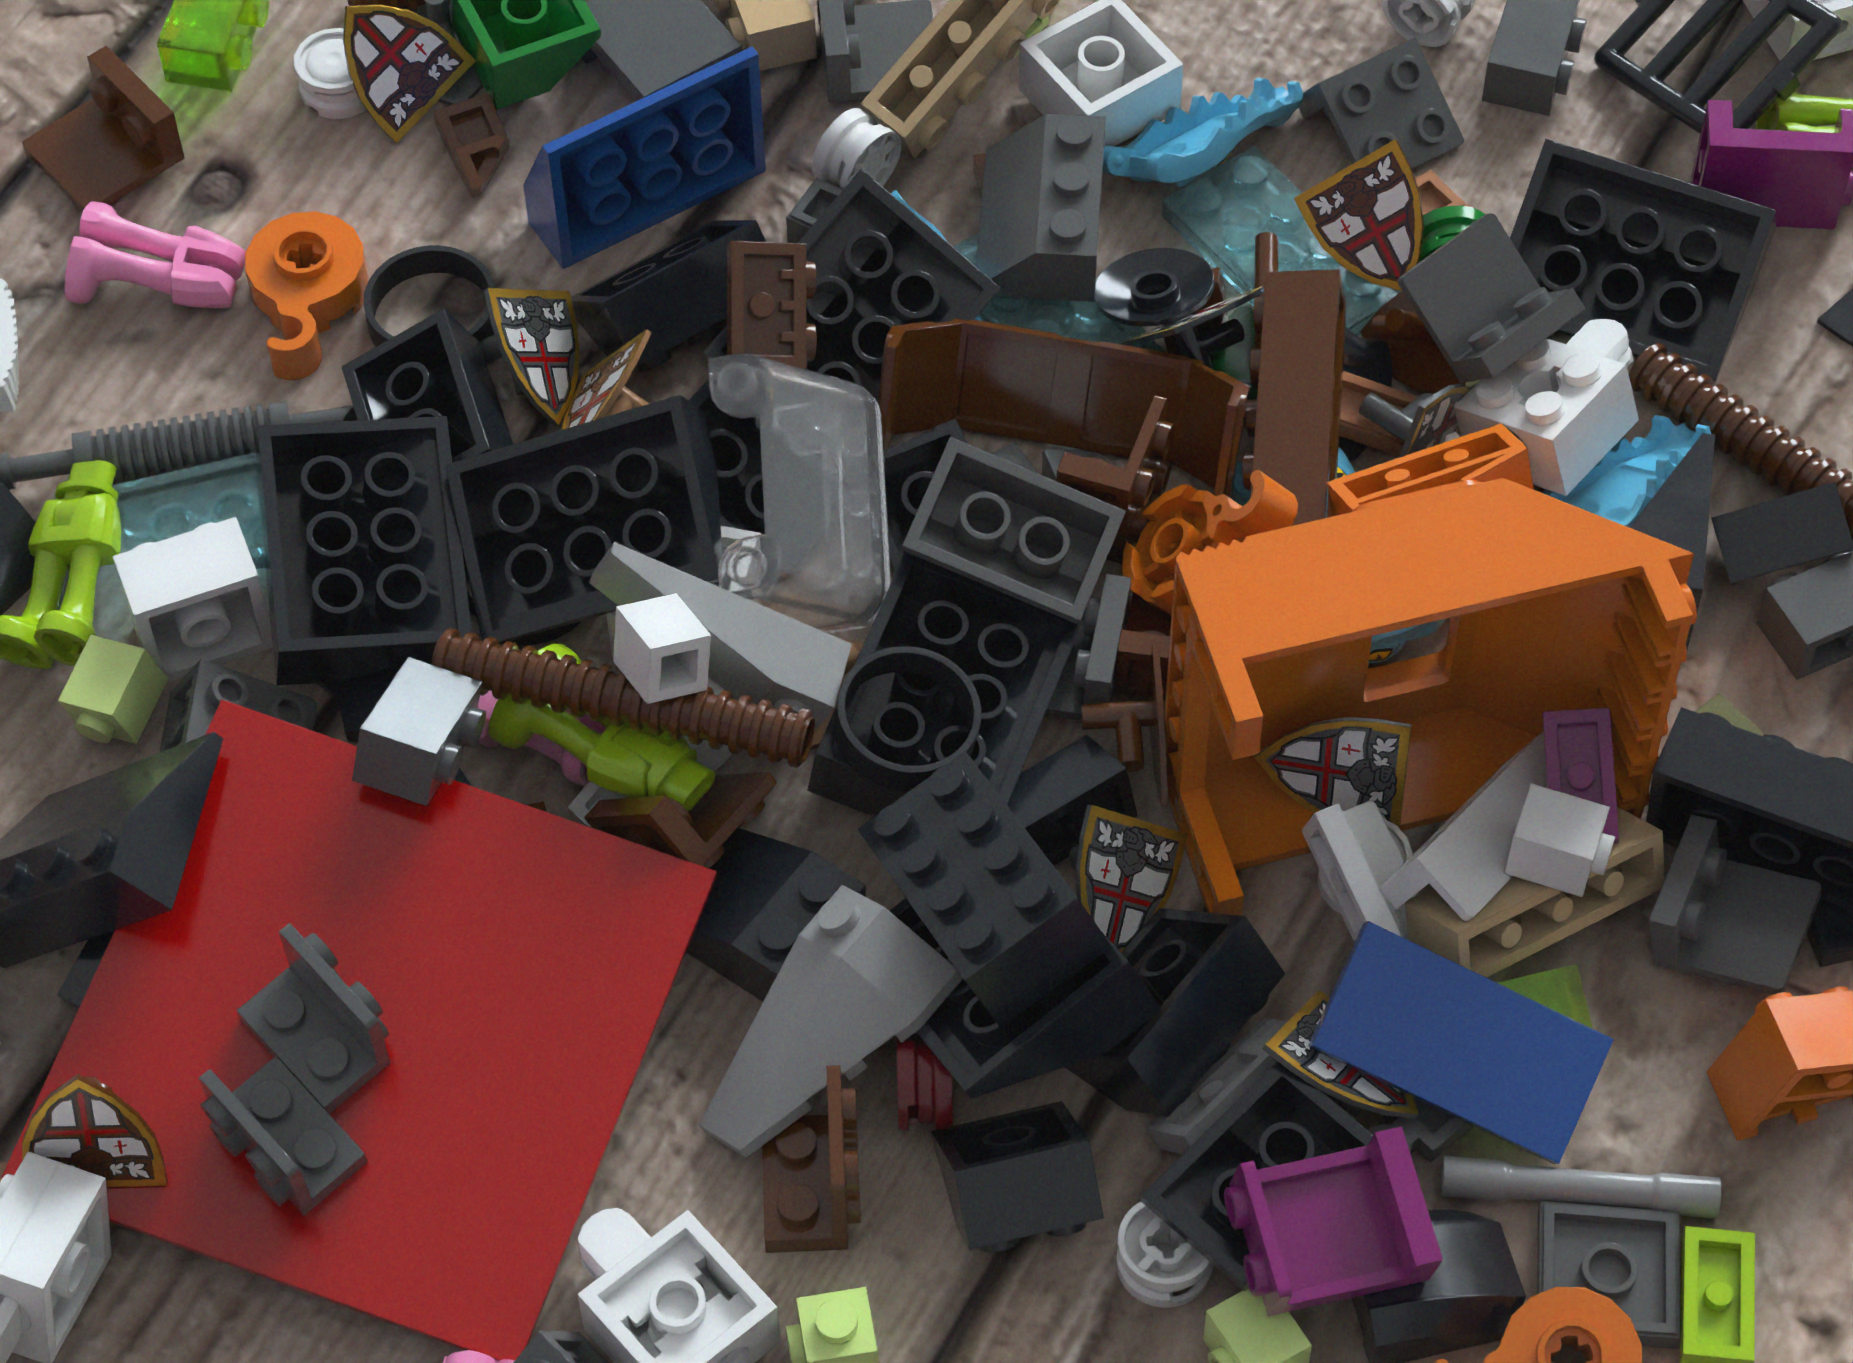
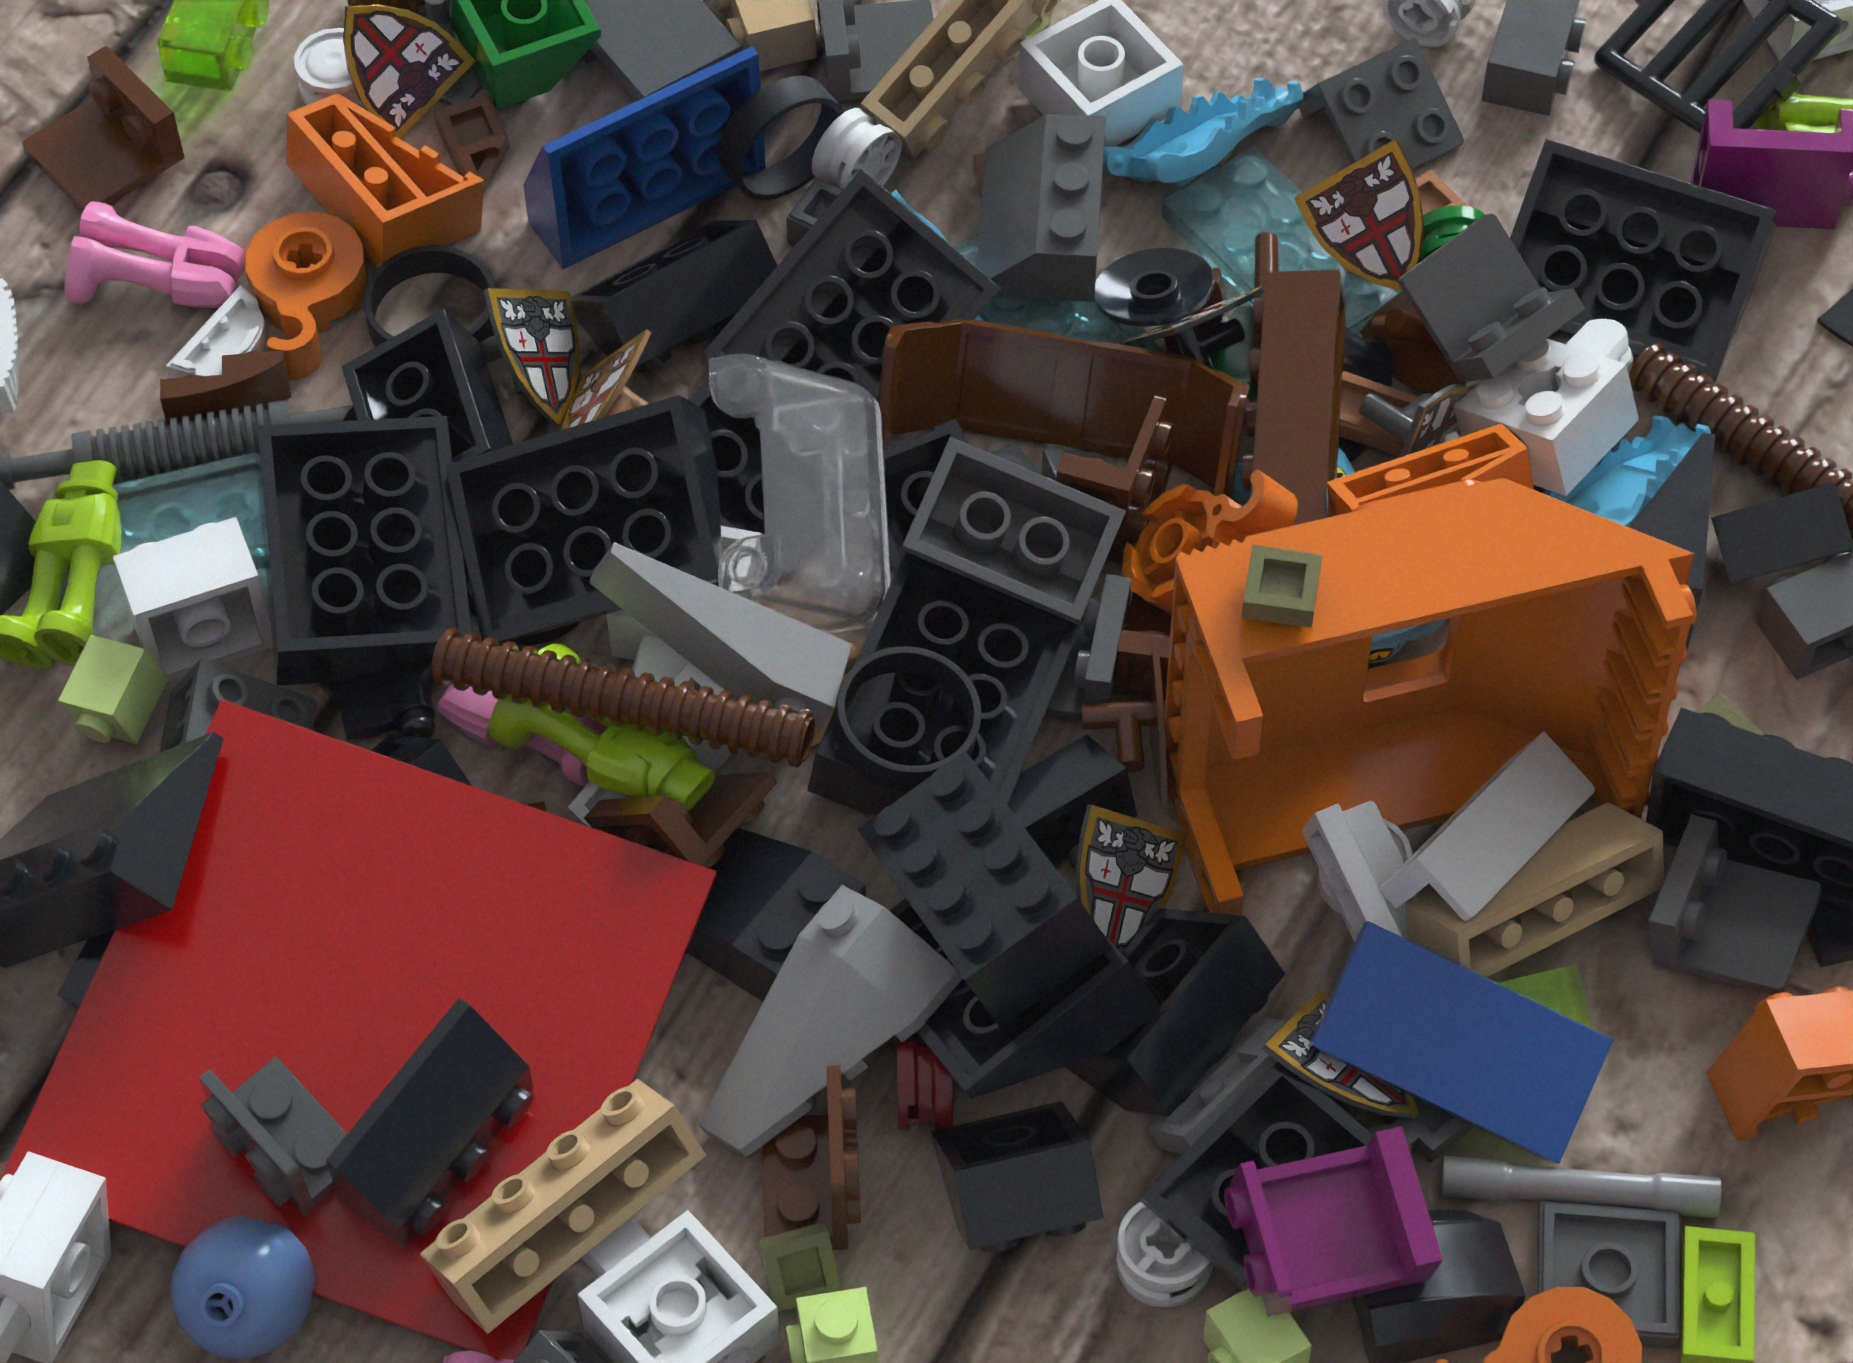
(97, 1133): shield -> none
(231, 330): none -> white plate
(242, 1287): none -> medium blue cylinder
(244, 381): none -> reddish brown slope
(318, 1023): dark grey bracket -> none
(379, 182): none -> orange wedge
(419, 732): brick -> none
(431, 1126): none -> black slope
(562, 1204): none -> tan brick
(661, 648): white brick -> none
(755, 116): none -> black tyre
(768, 301): reddish brown bracket -> none
(798, 1265): none -> olive plate
(1281, 586): none -> olive plate
(1342, 764): shield -> none
(1559, 841): white brick -> none
(1582, 758): magenta plate -> none

